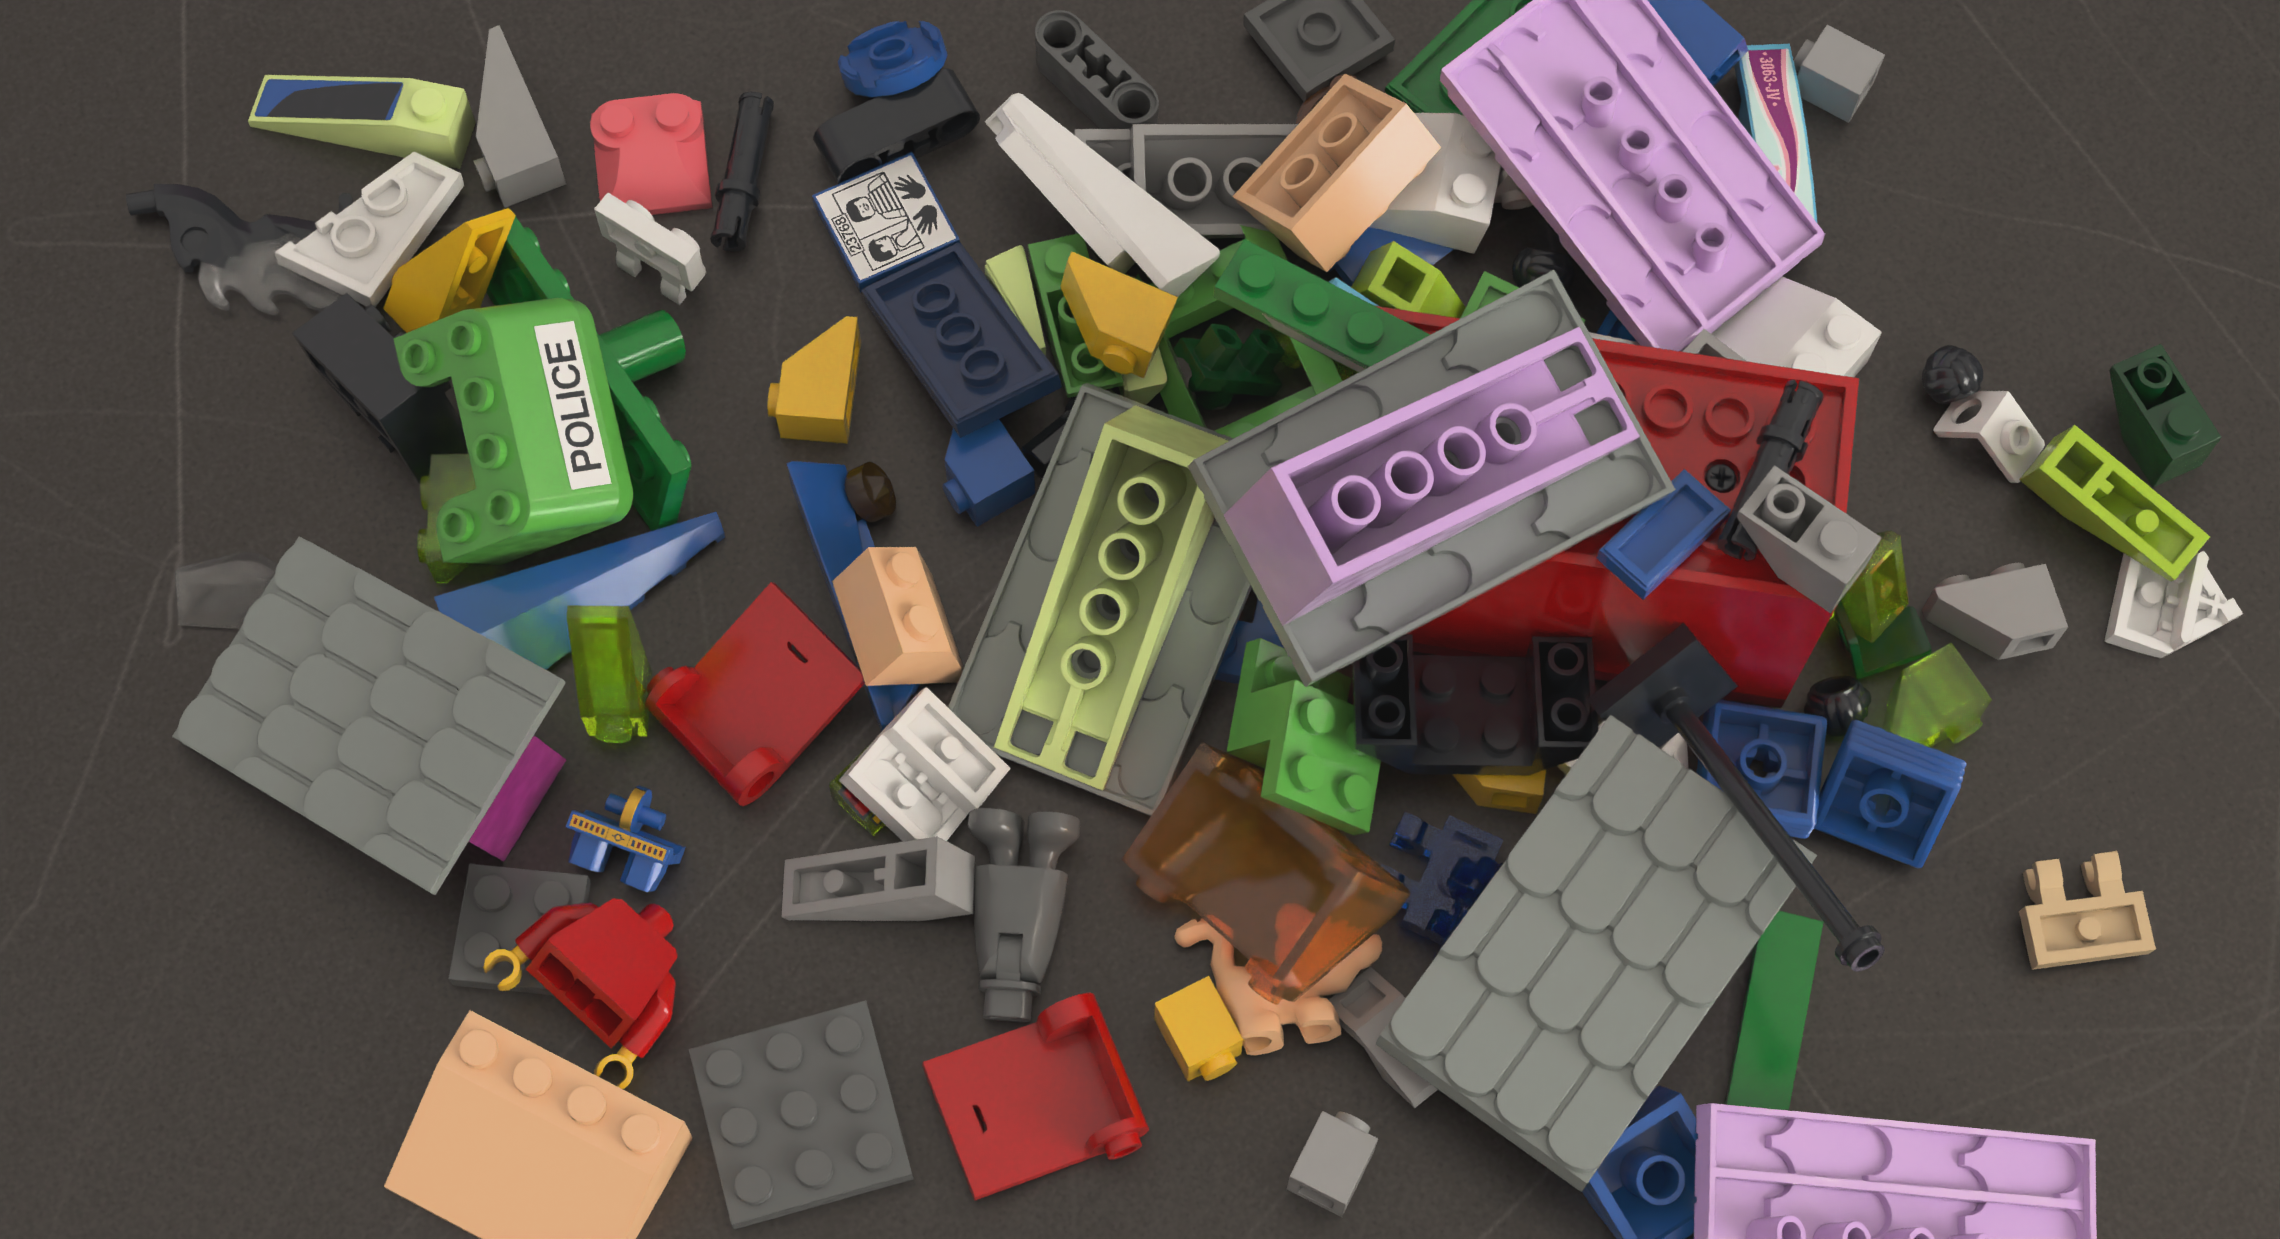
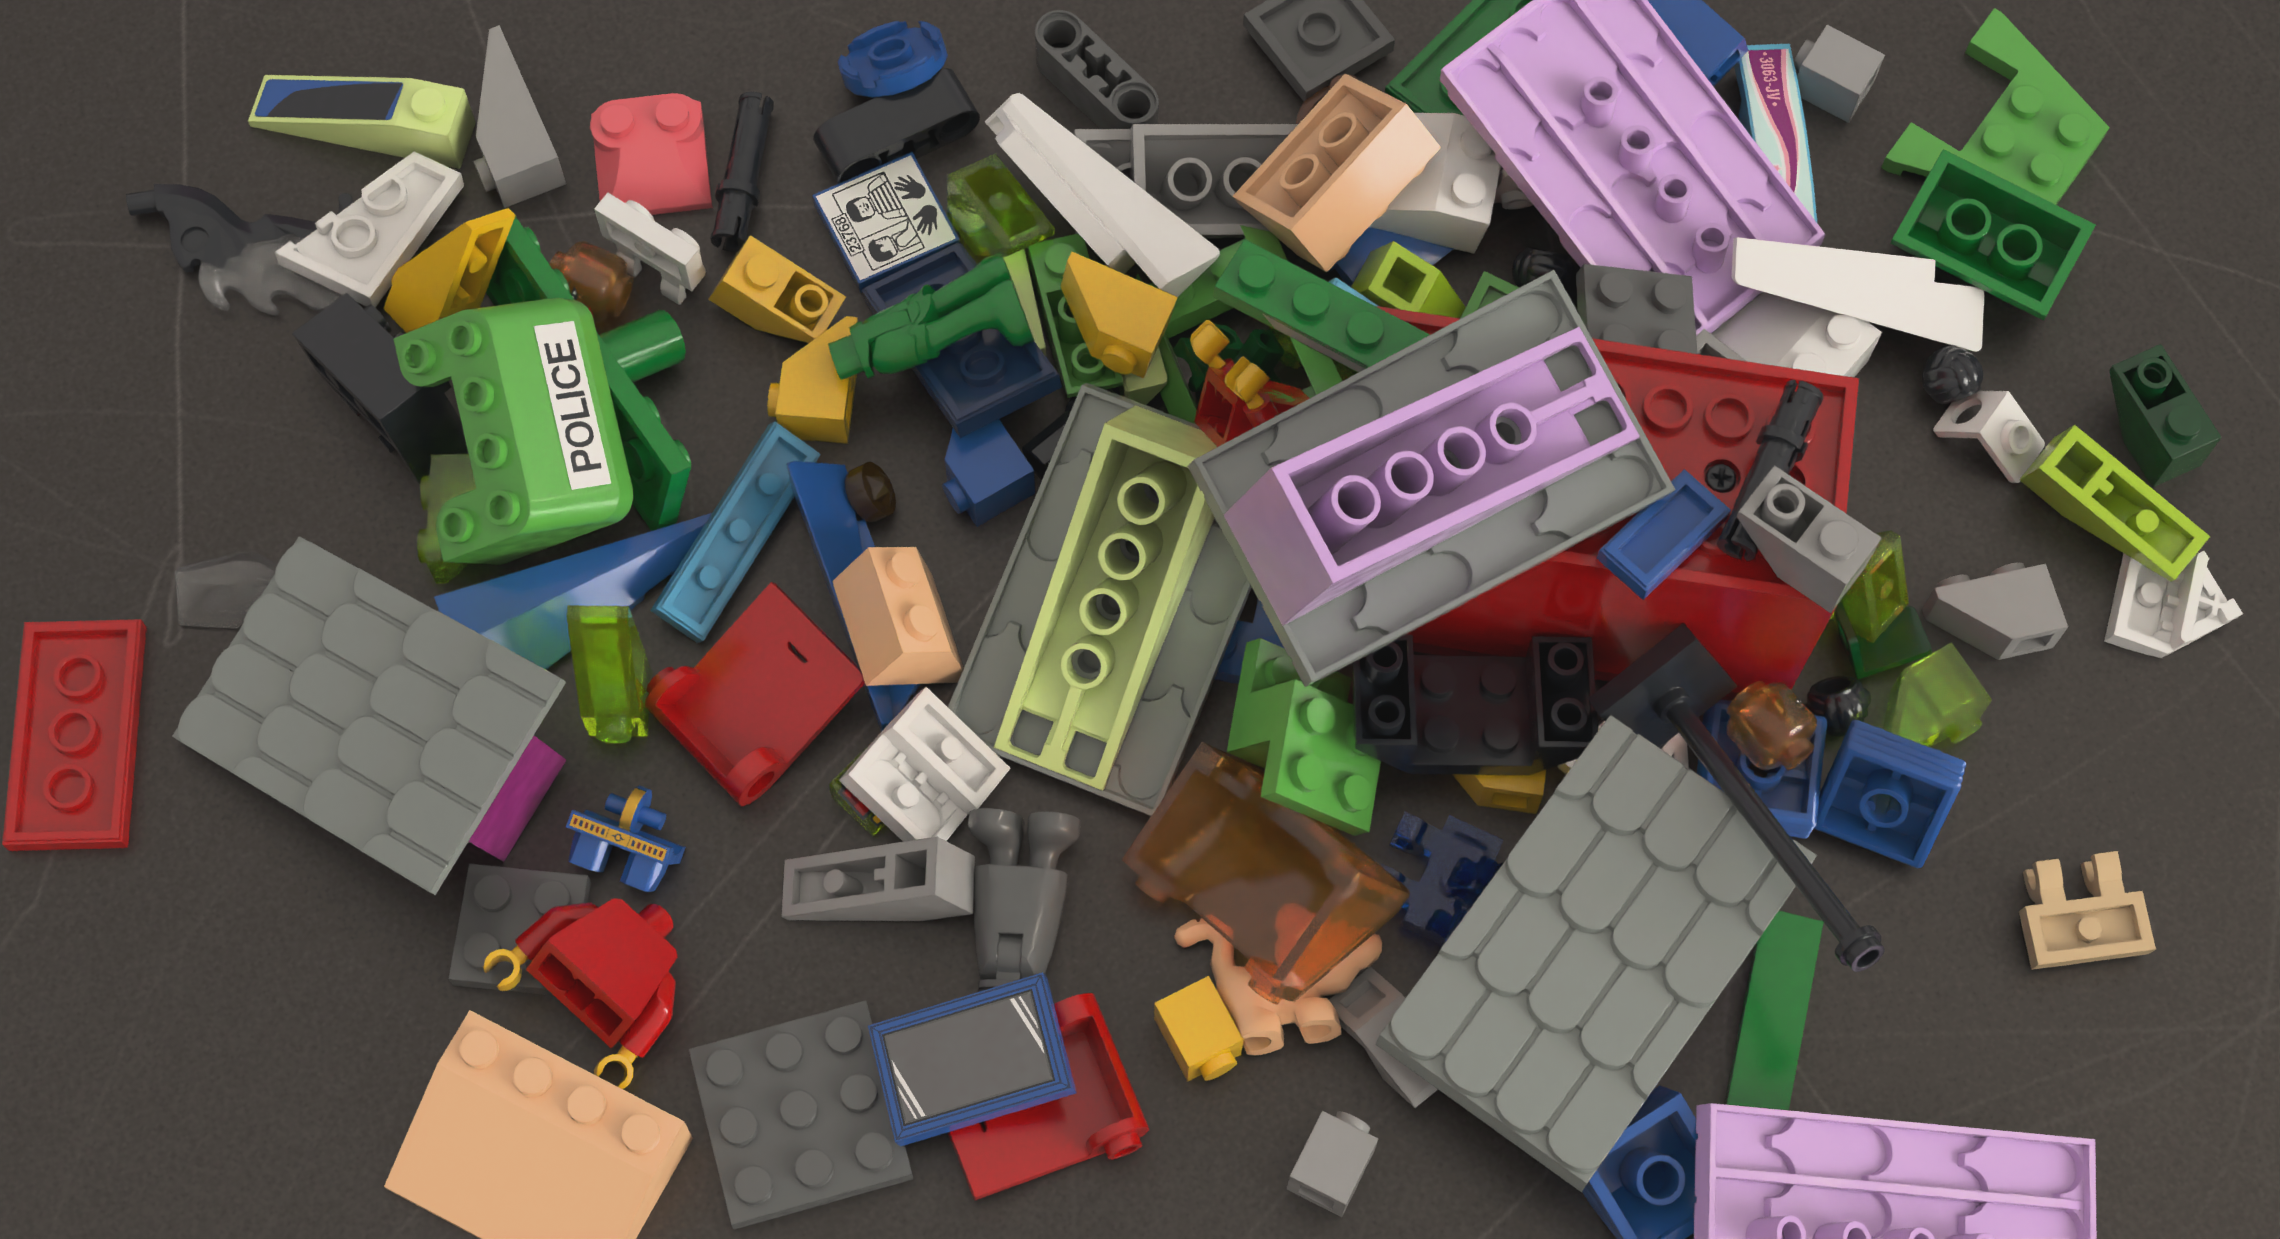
(75, 735): none -> red tile
(595, 278): none -> clear orange head
(733, 535): none -> dark azure tile
(776, 294): none -> yellow slope
(922, 327): none -> green piece
(971, 1059): none -> tile
(993, 209): none -> clear neon green slope
(1235, 394): none -> red torso
(1637, 307): none -> dark grey plate
(1771, 726): none -> clear orange head
(1865, 286): none -> white wedge
(1993, 234): none -> green slope
(2034, 132): none -> bright green wing

